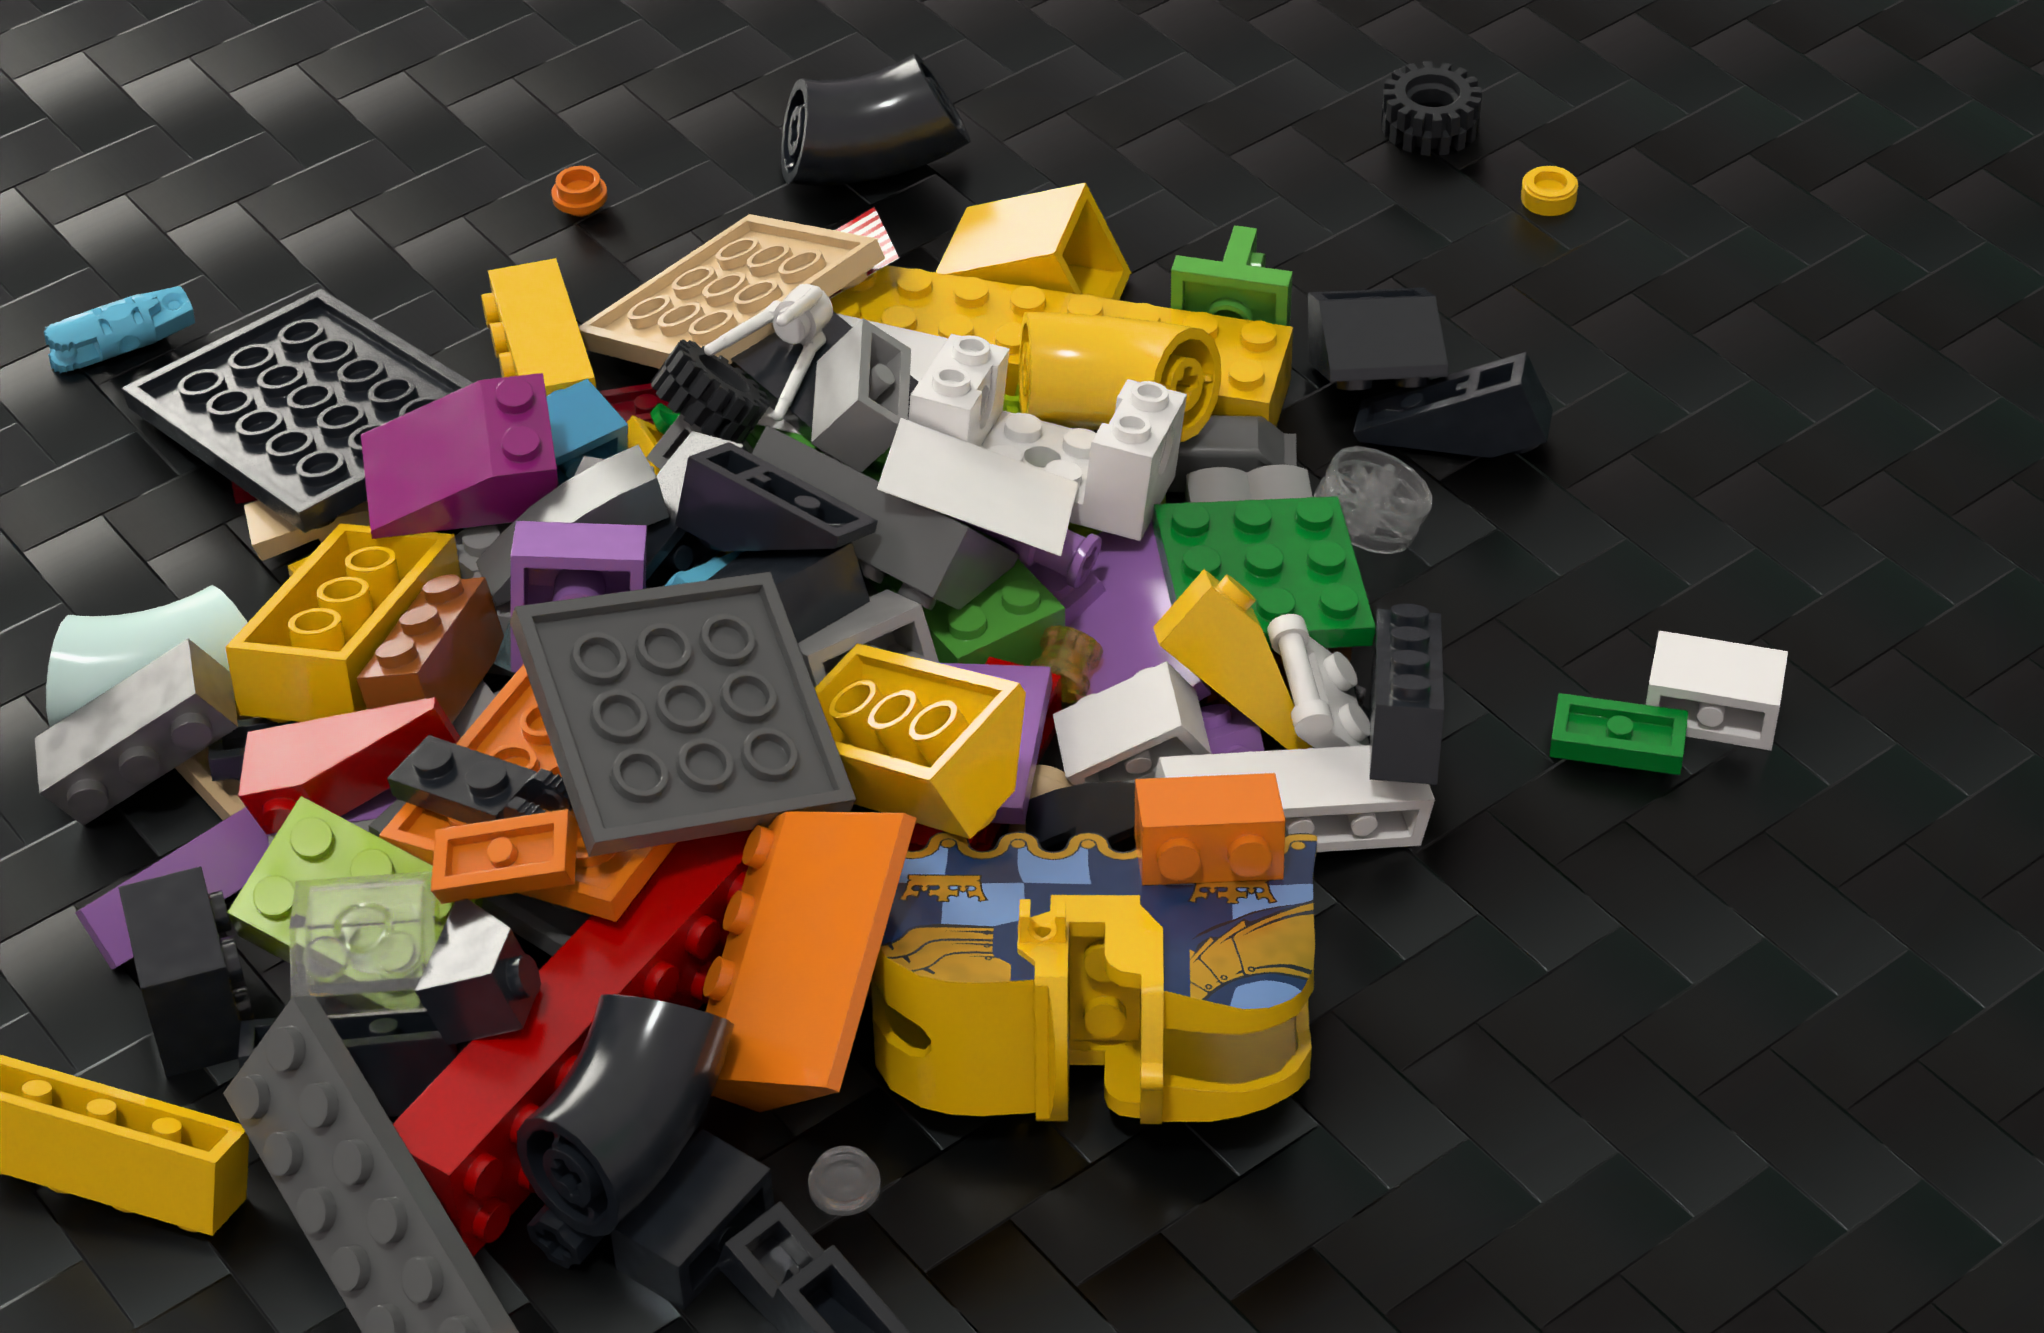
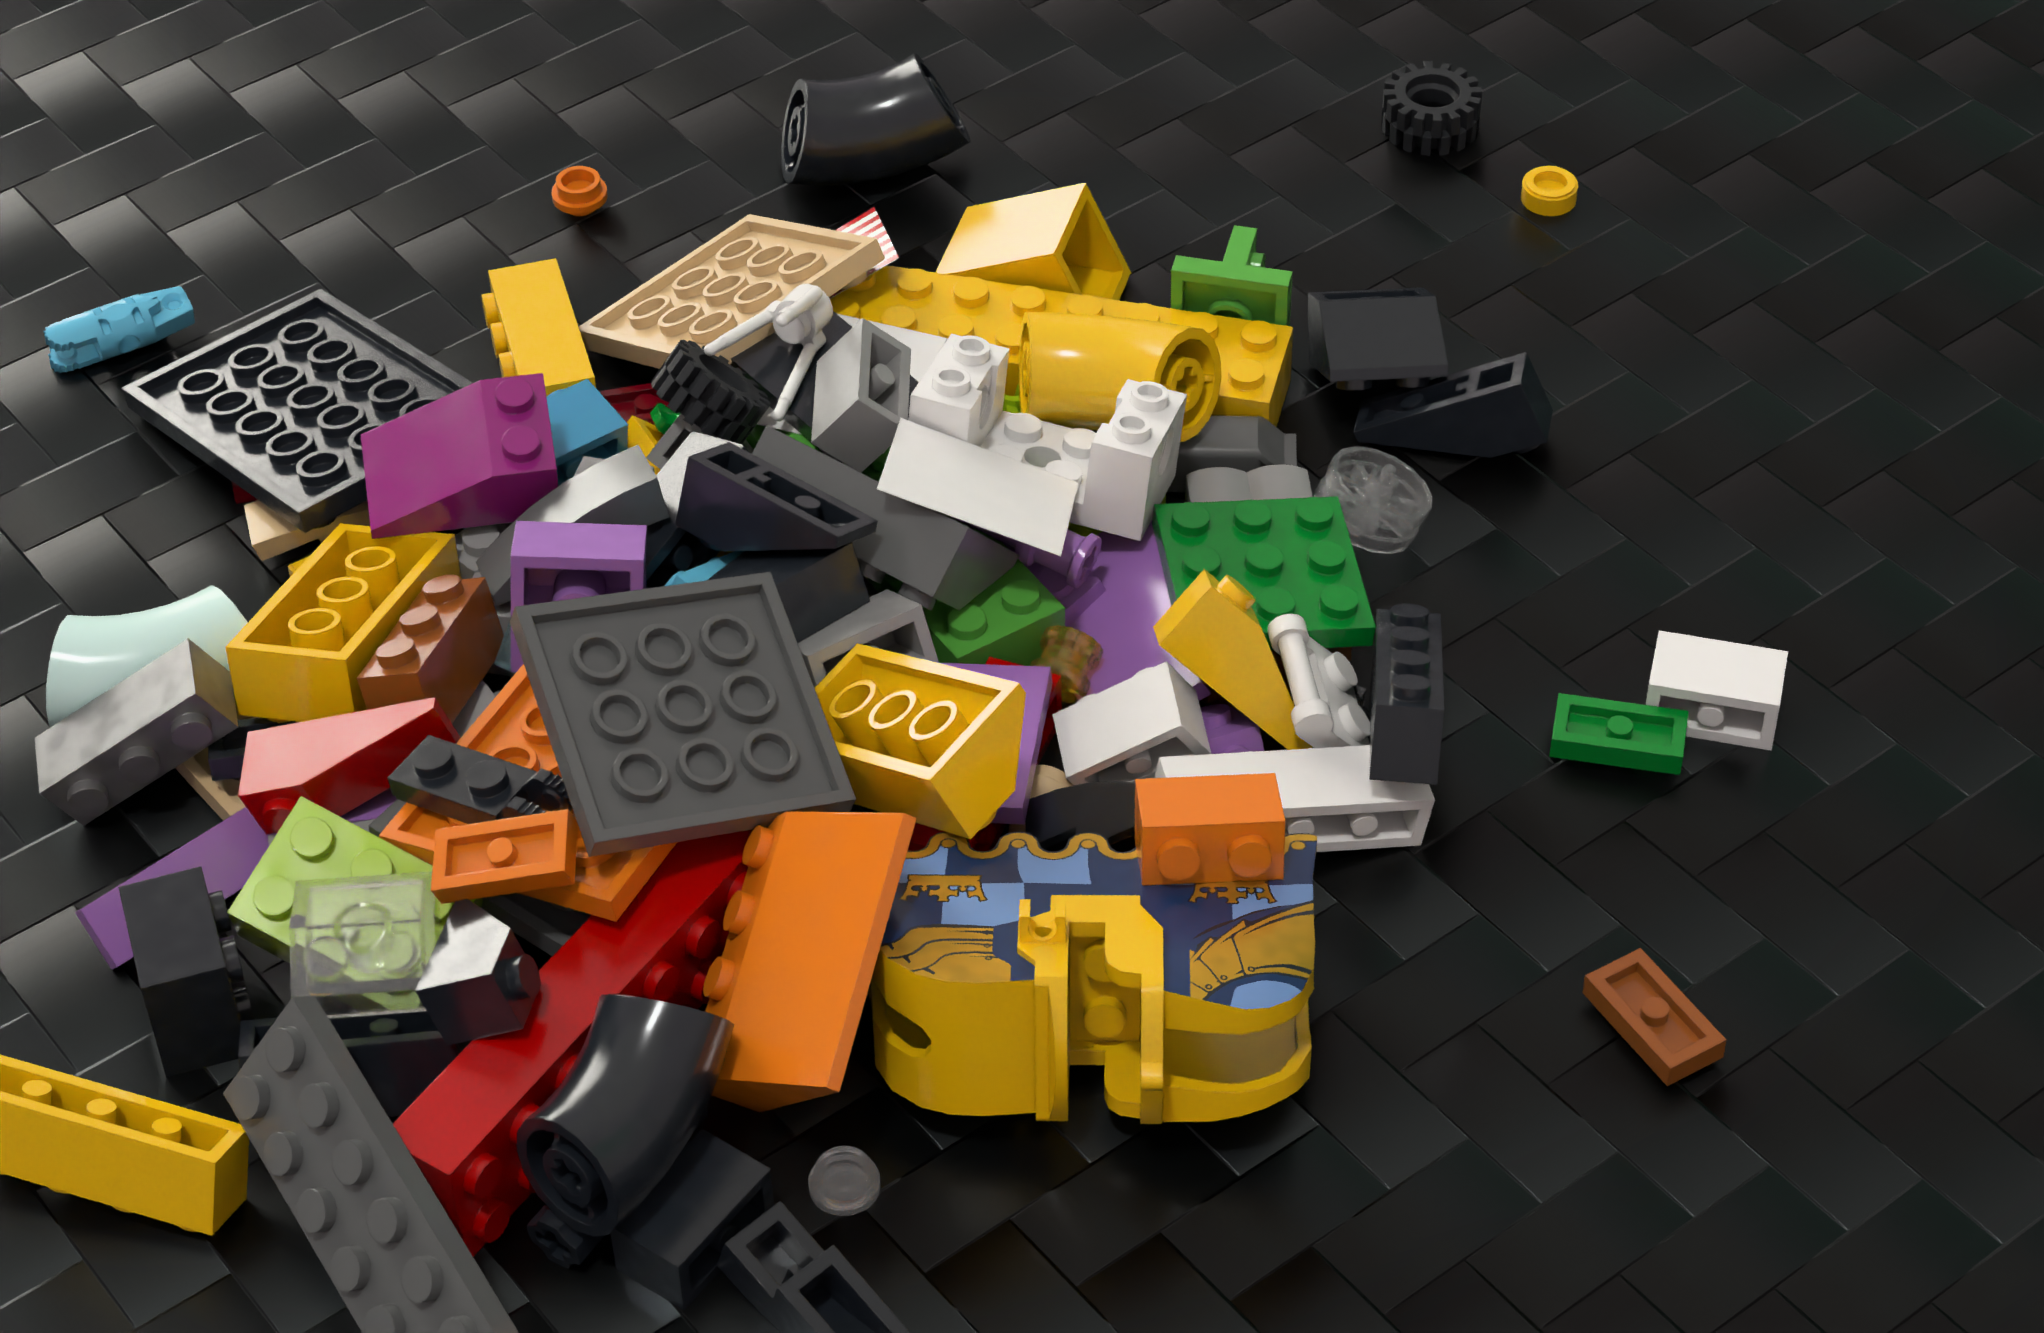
(1654, 1016): none -> dark orange plate

